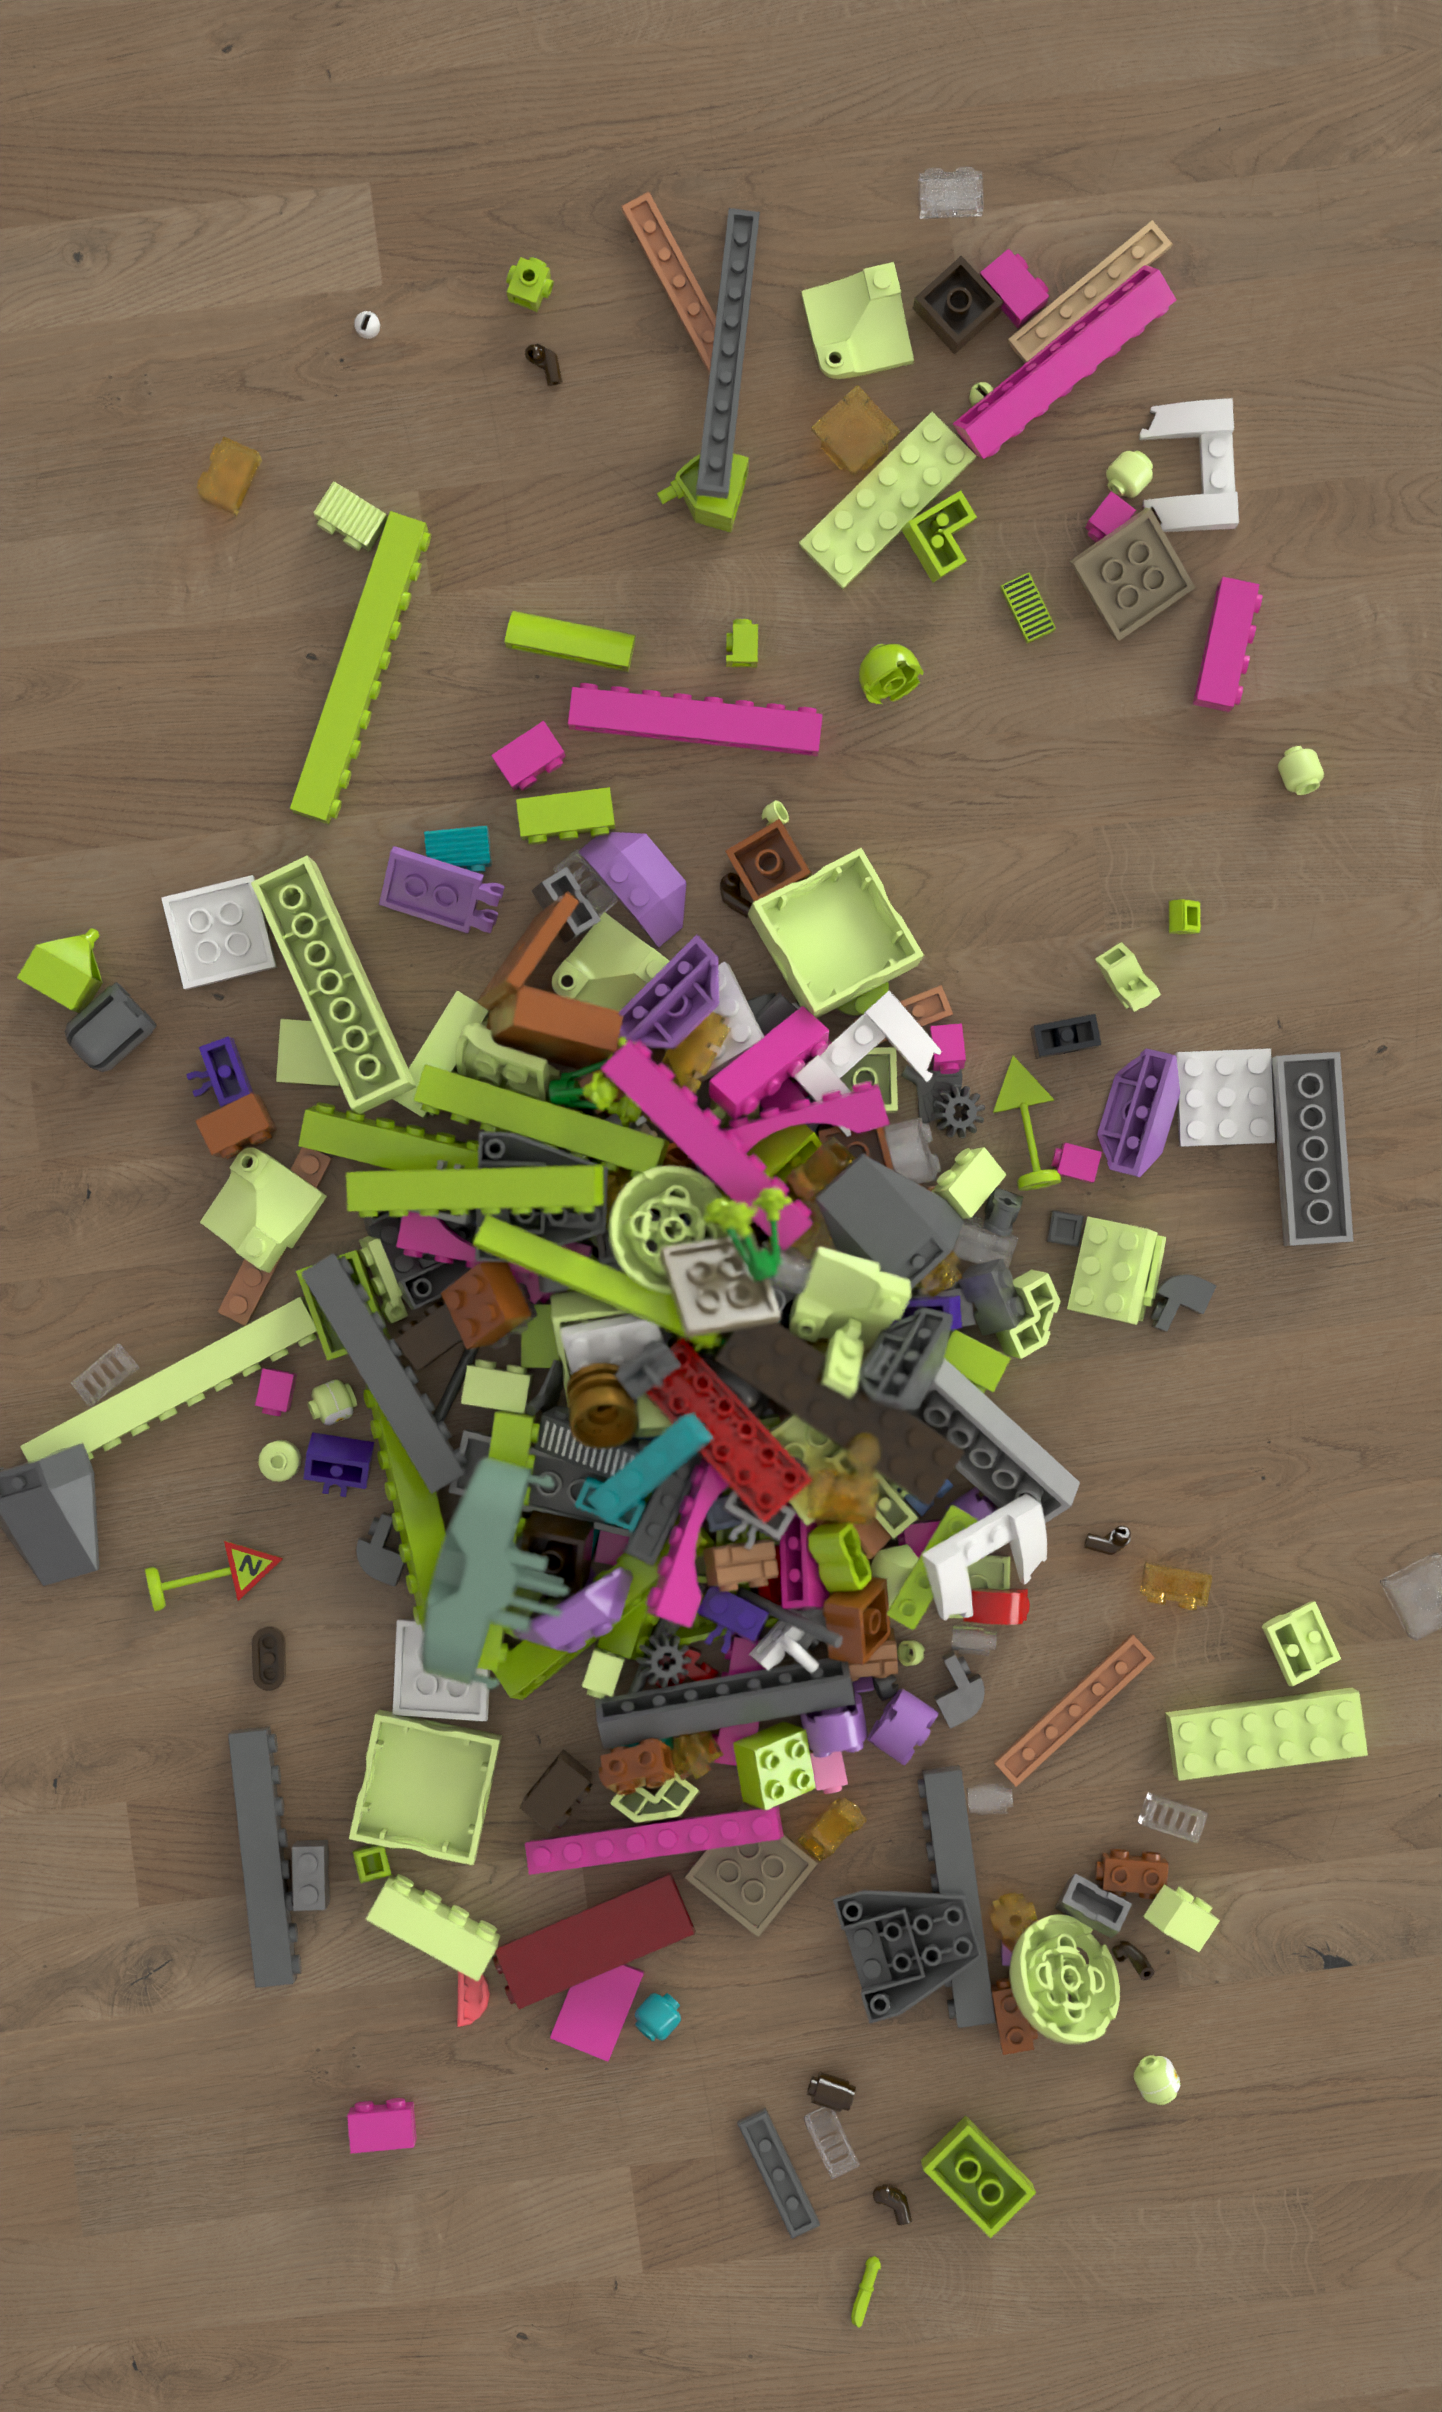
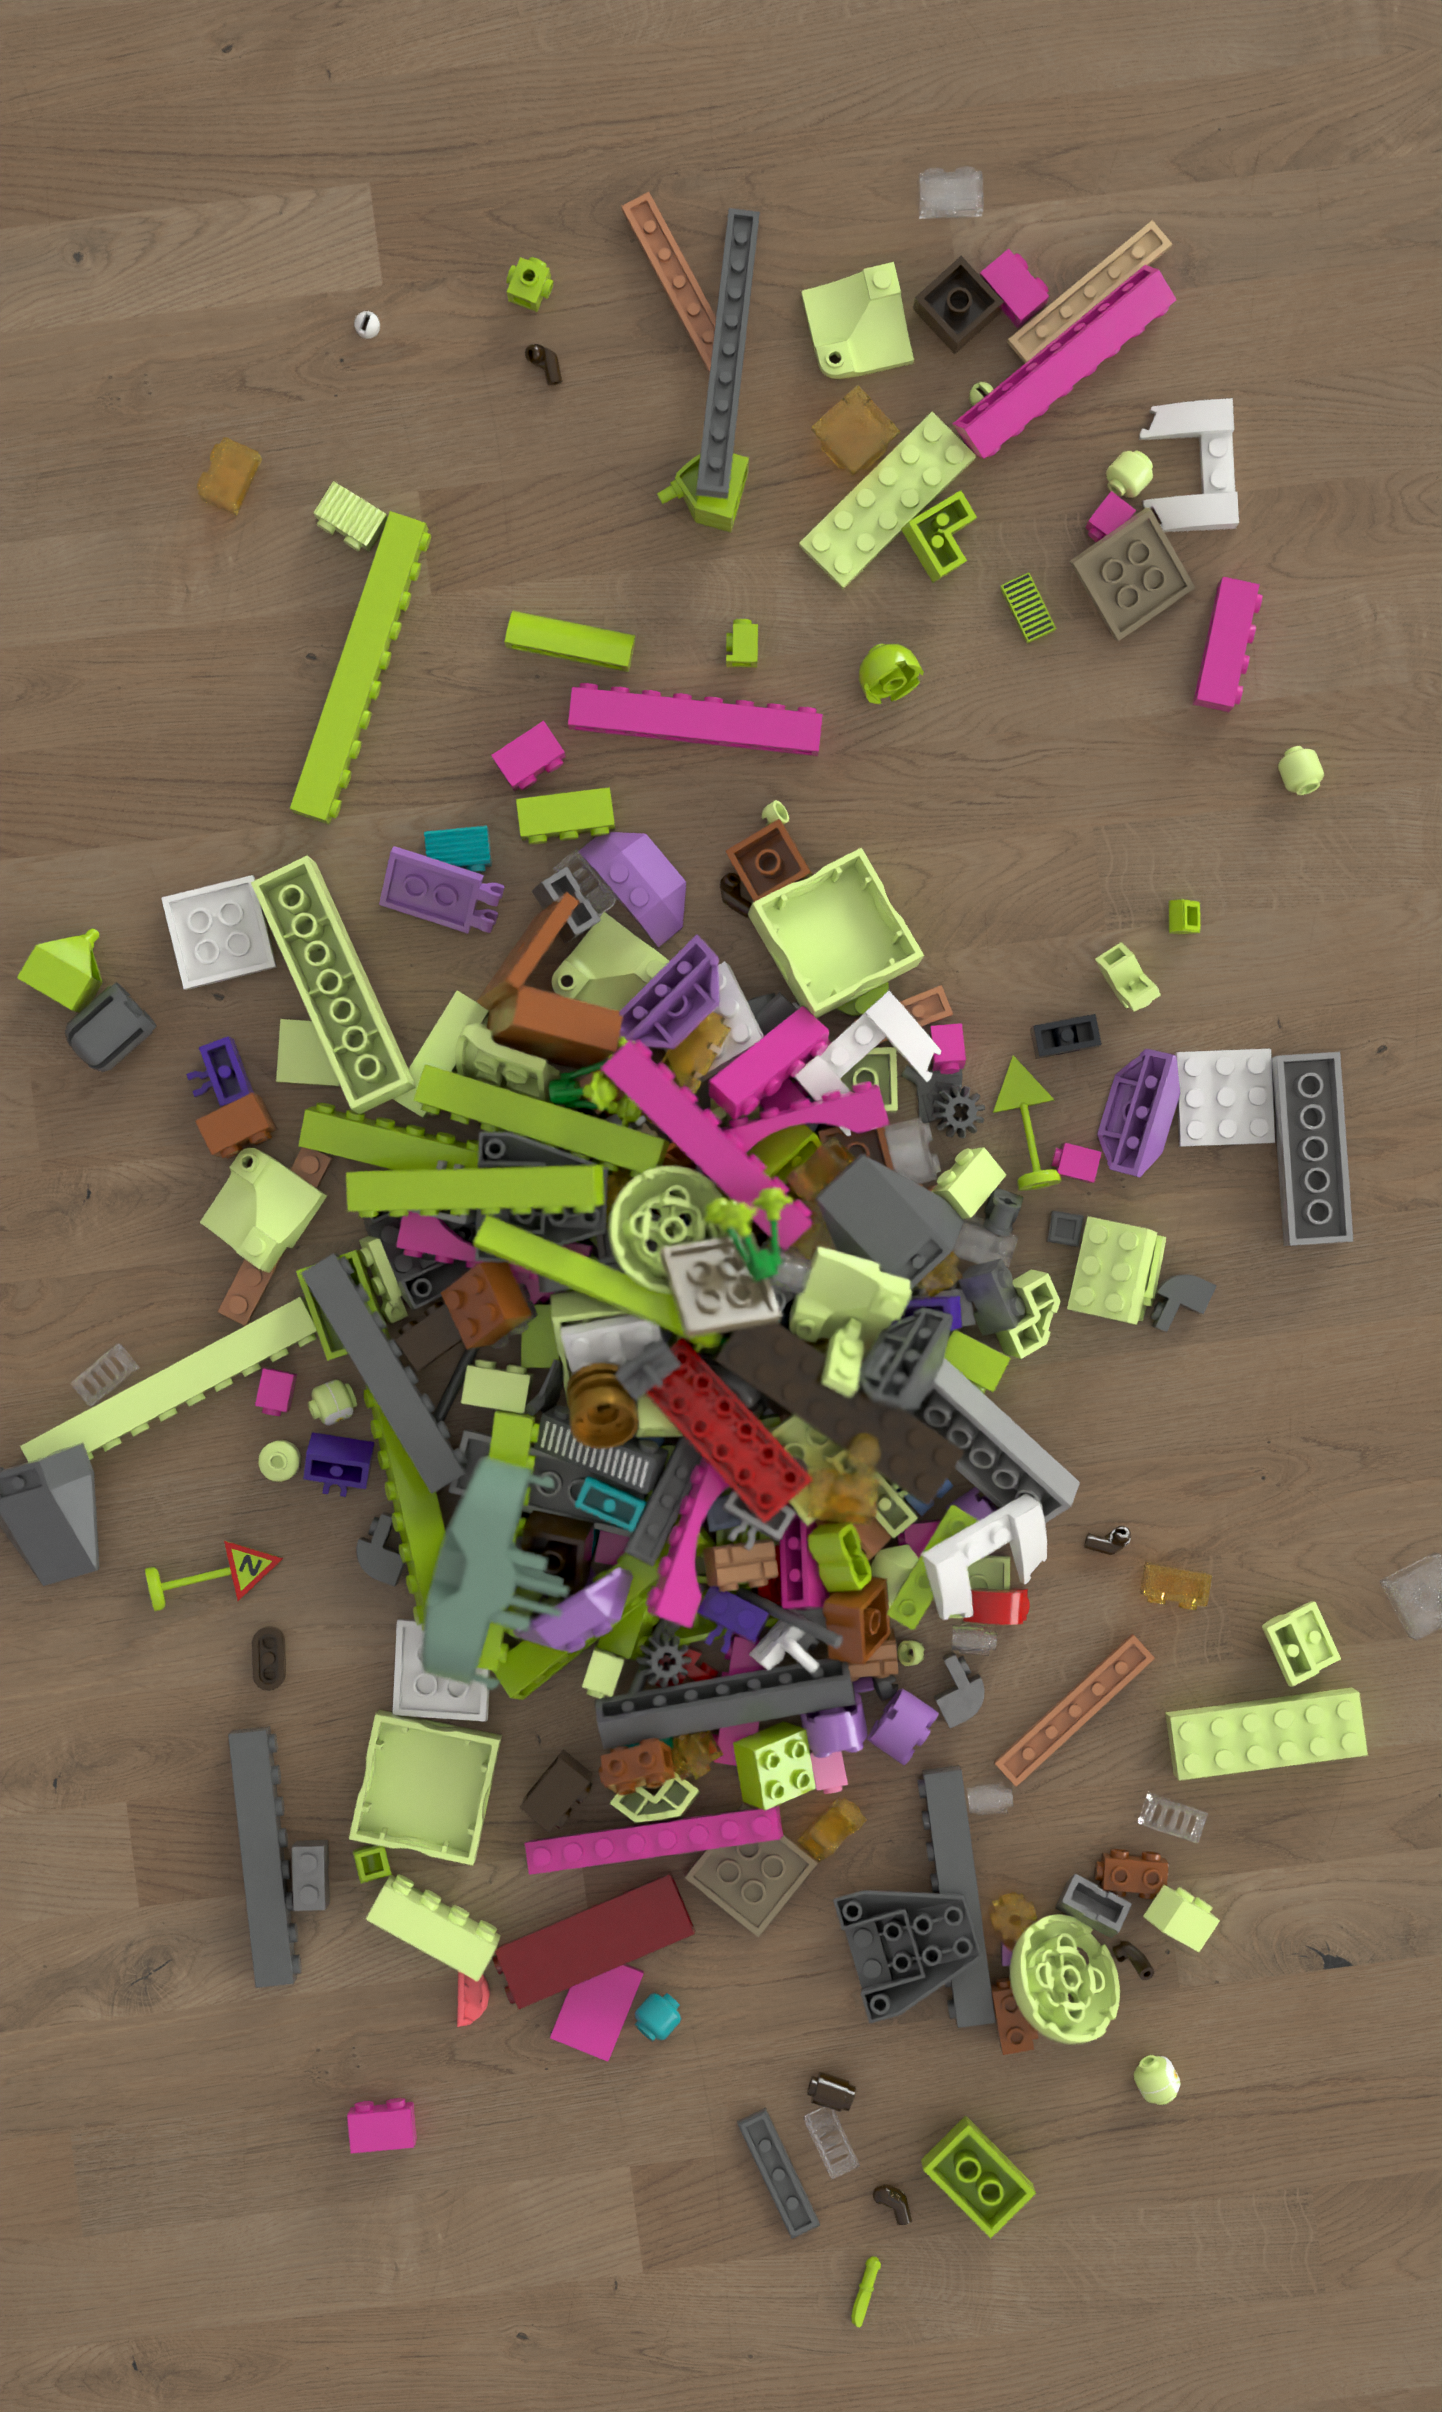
(650, 1468): teal brick -> none

